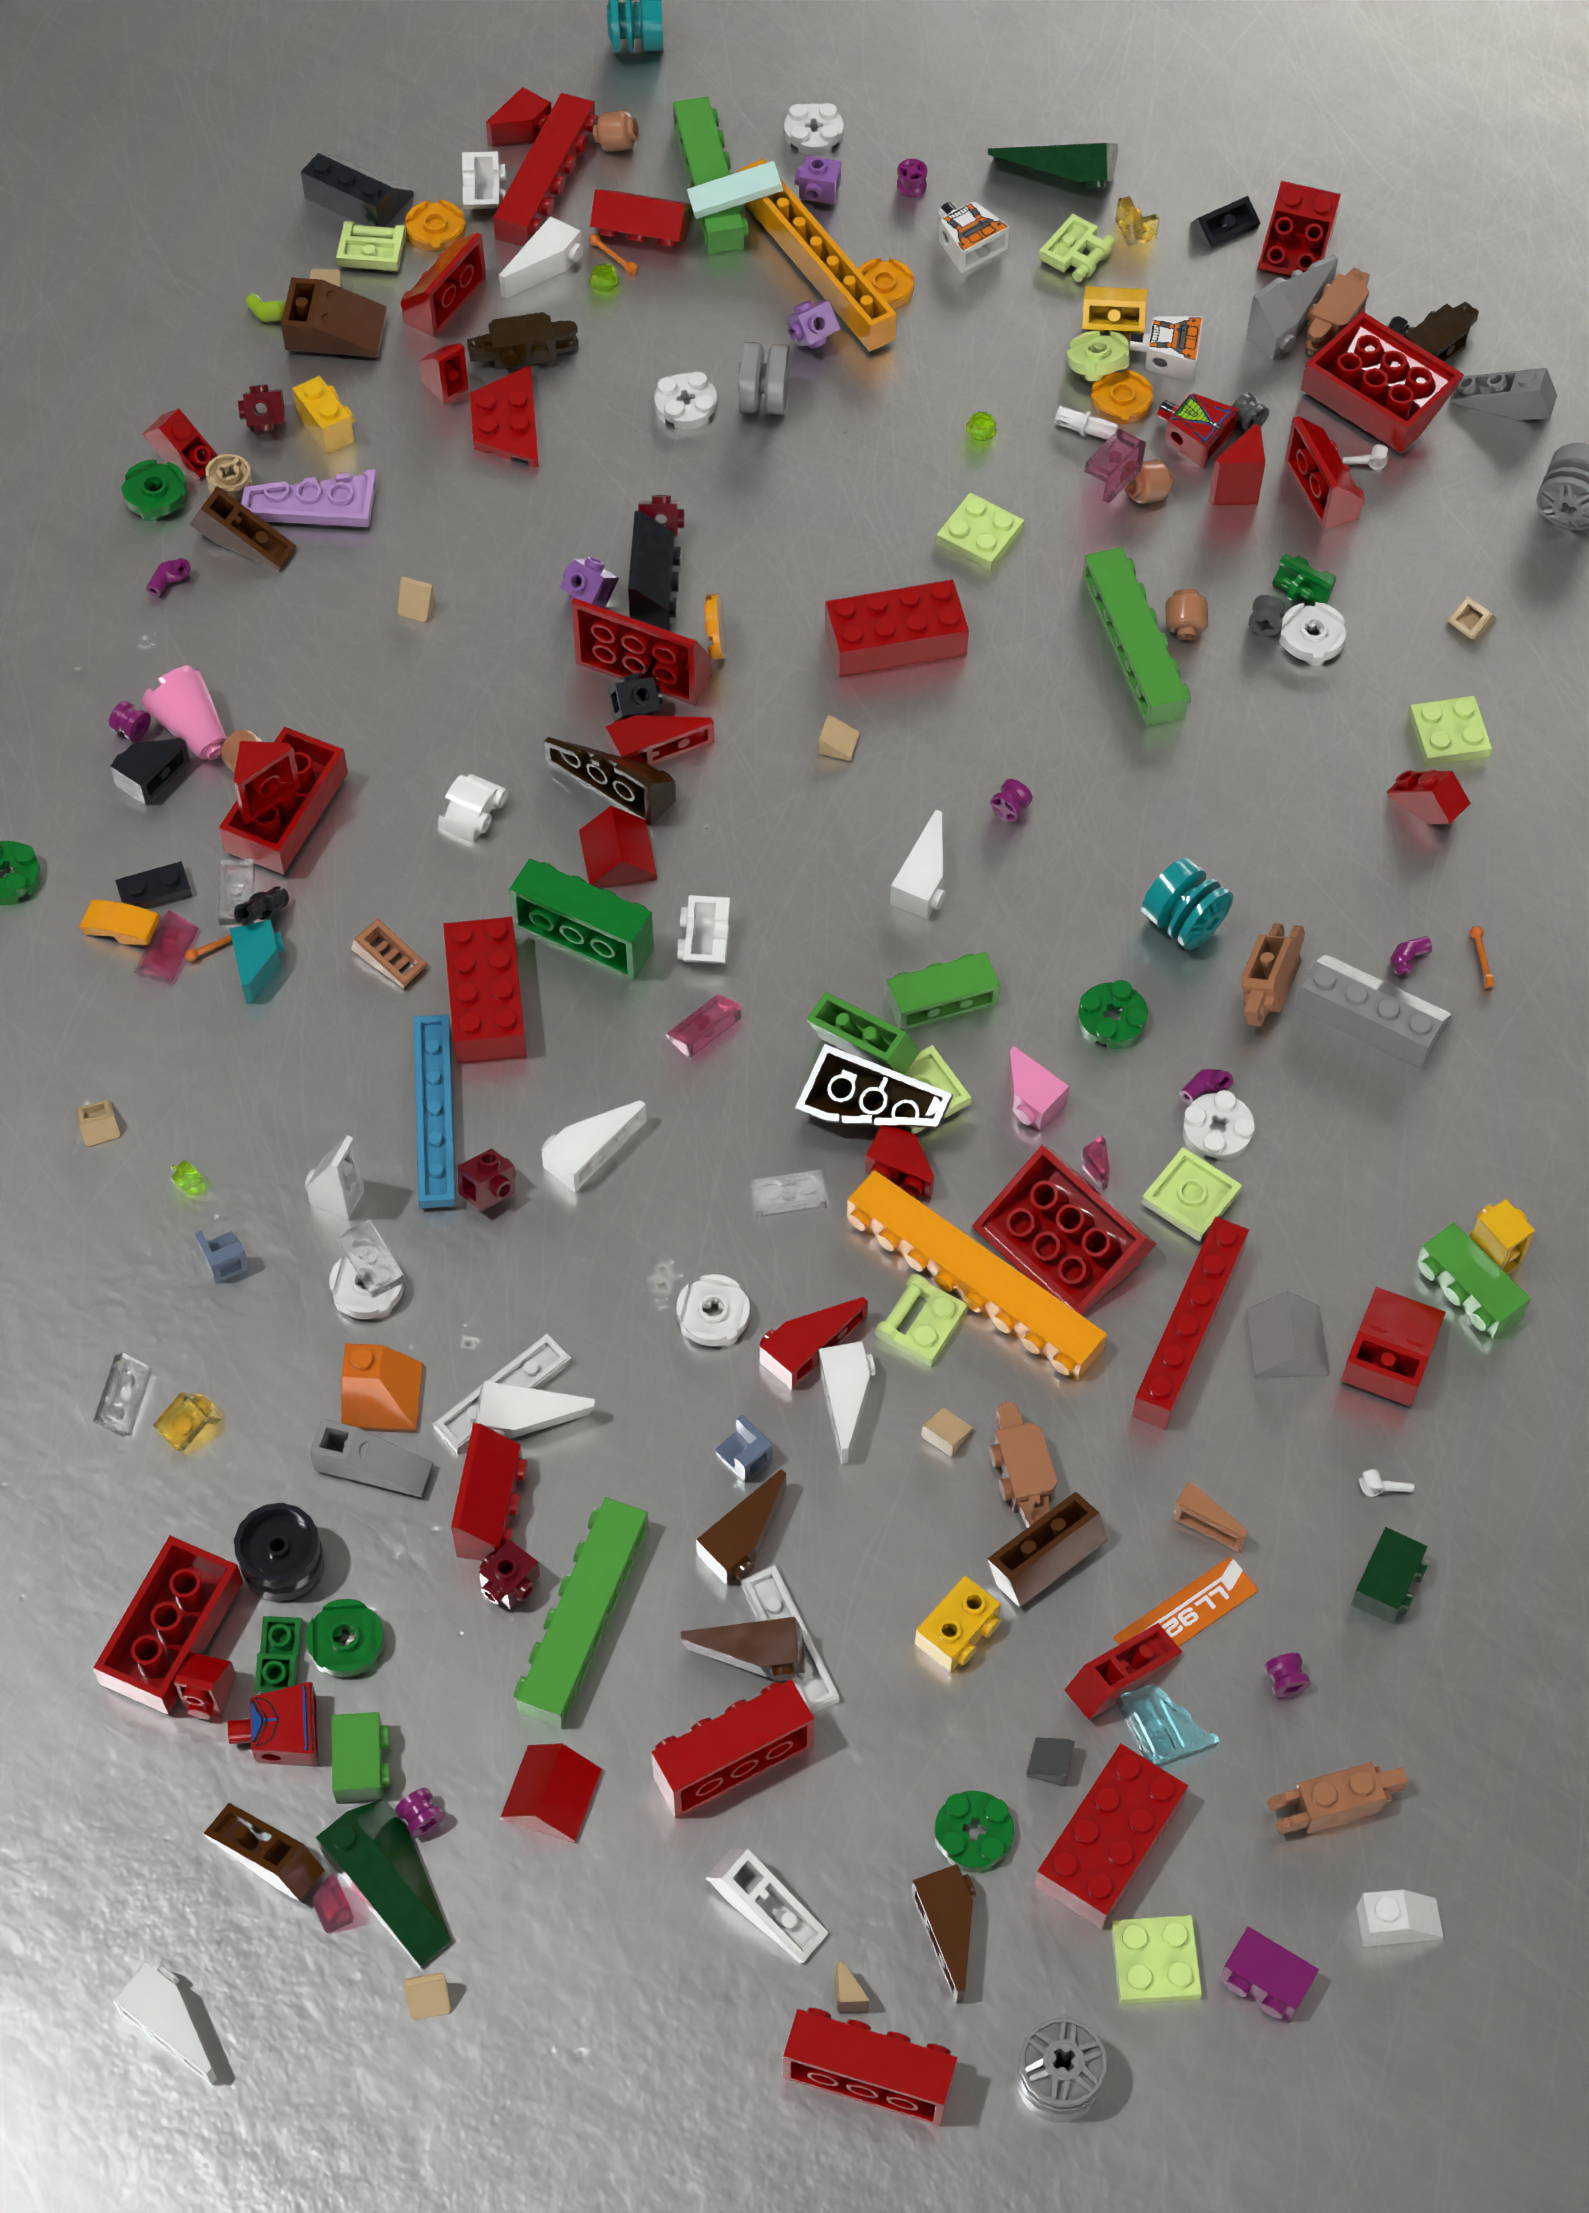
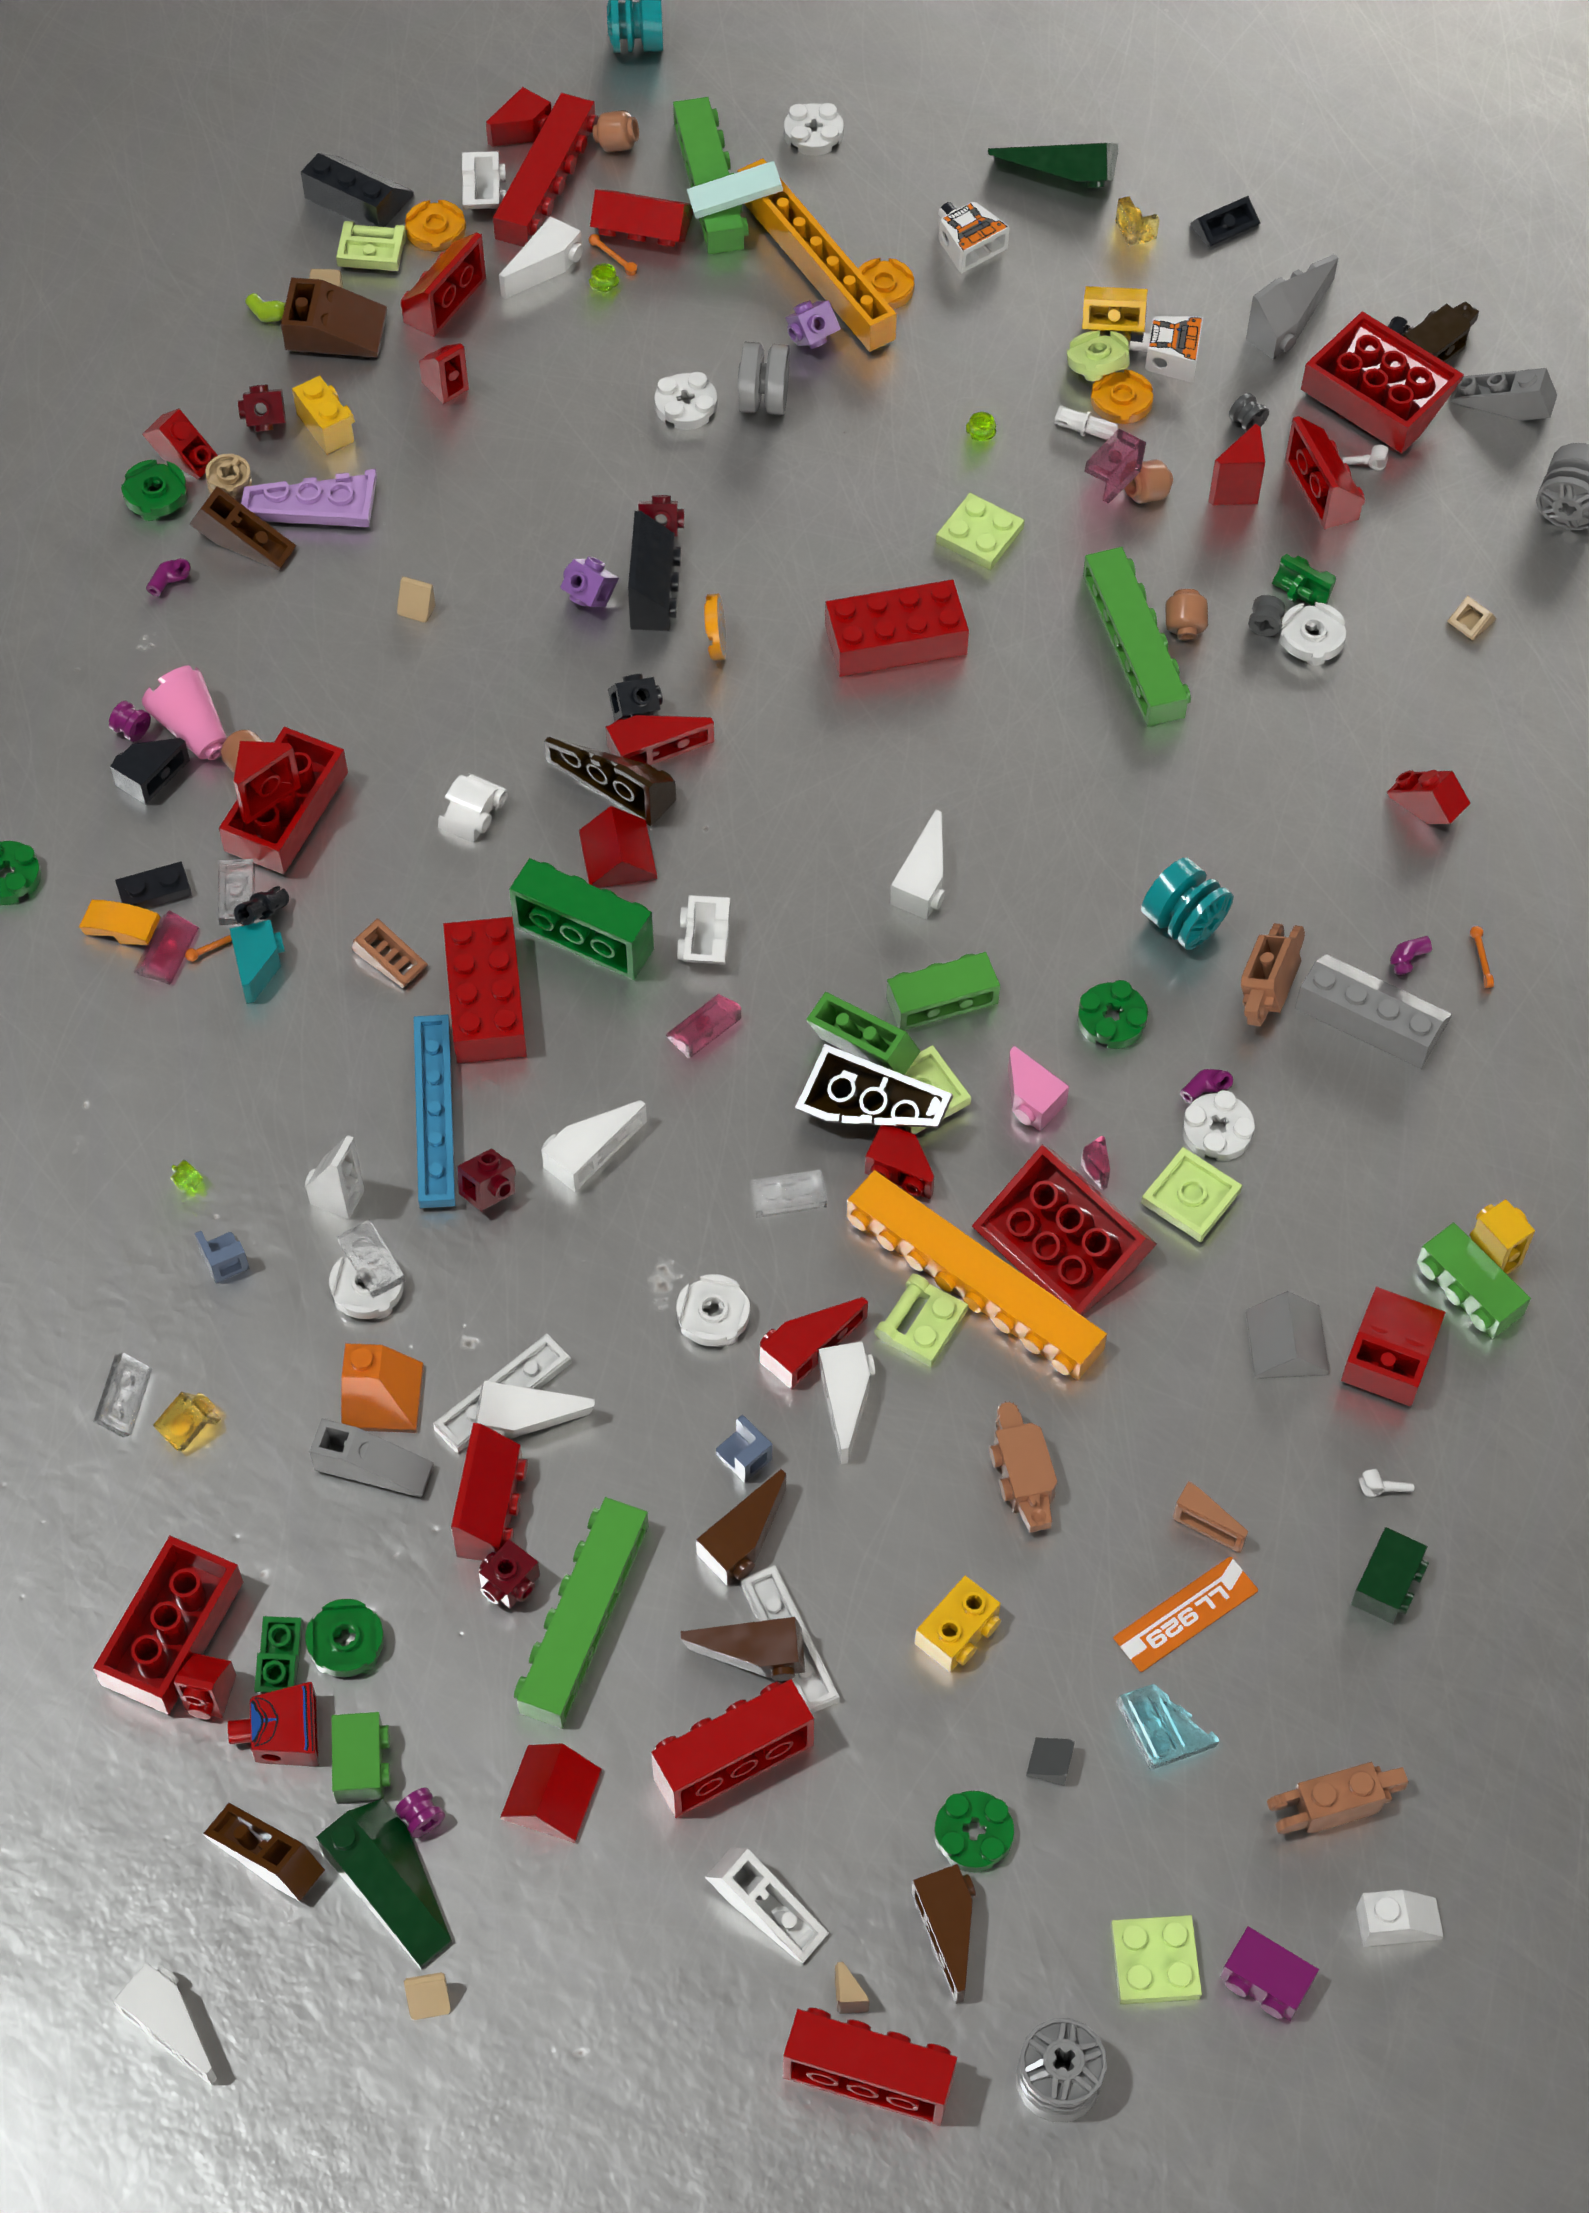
(97, 1122): tan slope -> none
(279, 1552): black wheel -> none
(332, 1905): clear pink slope -> none
(506, 418): red wing -> none
(523, 341): dark brown hinge -> none
(629, 647): red slope -> none
(819, 179): medium lavender brick -> none
(837, 739): tan slope -> none
(912, 178): magenta wheel -> none
(946, 1431): tan slope -> none
(1011, 800): magenta wheel -> none
(1047, 1549): reddish brown brick -> none
(1070, 241): yellowish green plate -> none
(1111, 1836): red brick -> none
(1121, 1670): red slope -> none
(1190, 1323): red brick -> none
(1198, 426): red torso -> none
(1287, 1675): magenta wheel -> none
(1298, 229): red slope -> none
(1336, 309): nougat hinge -> none
(1450, 730): yellowish green plate -> none

